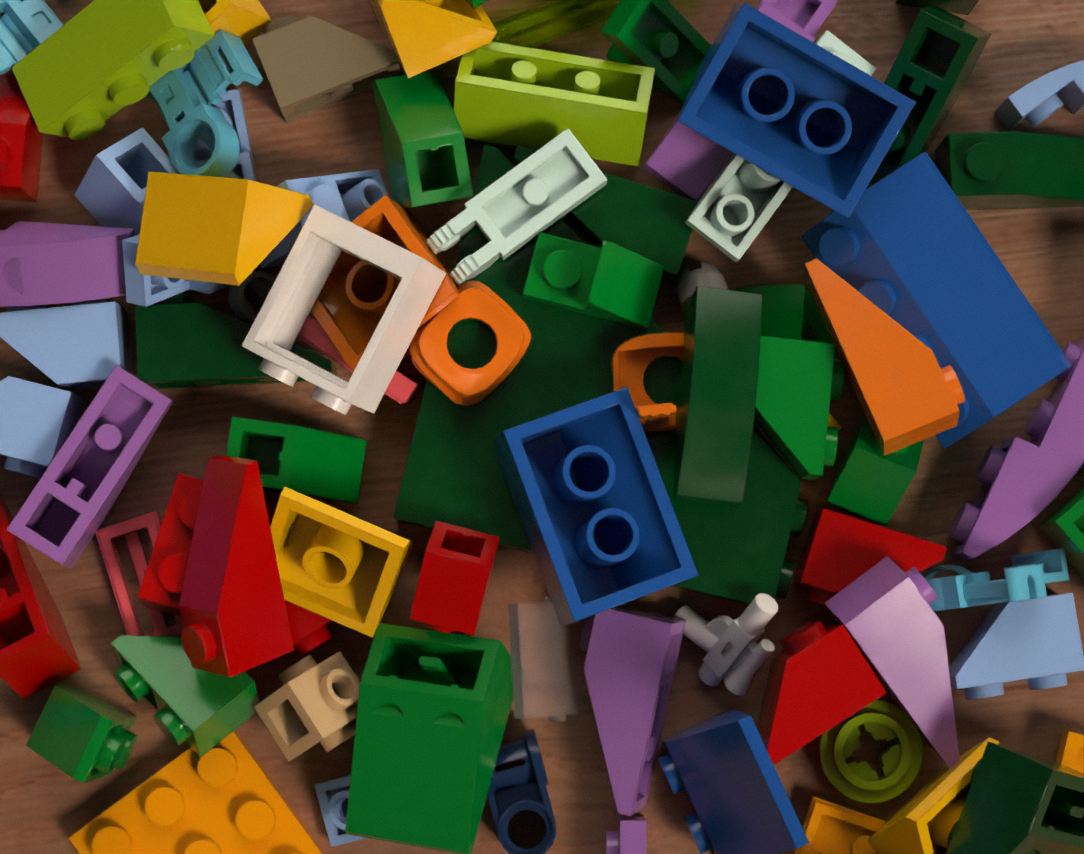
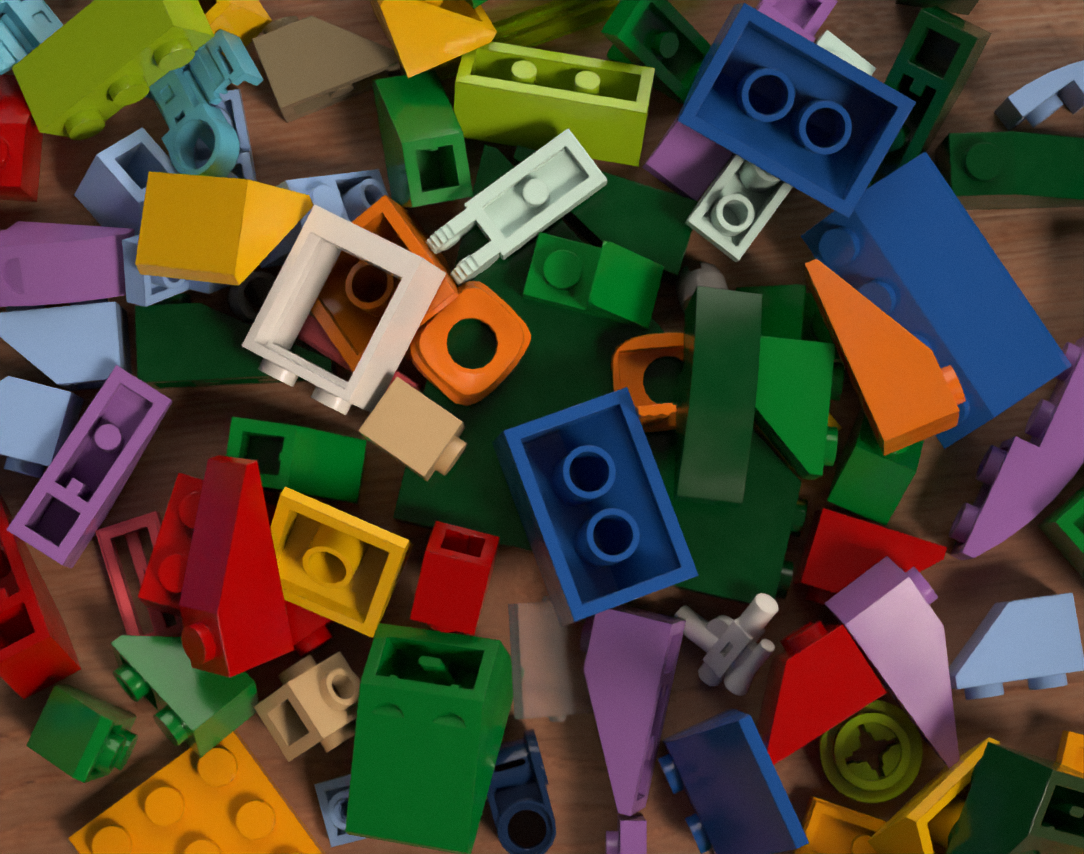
(415, 430): none -> tan brick
(1022, 581): medium azure piece -> none

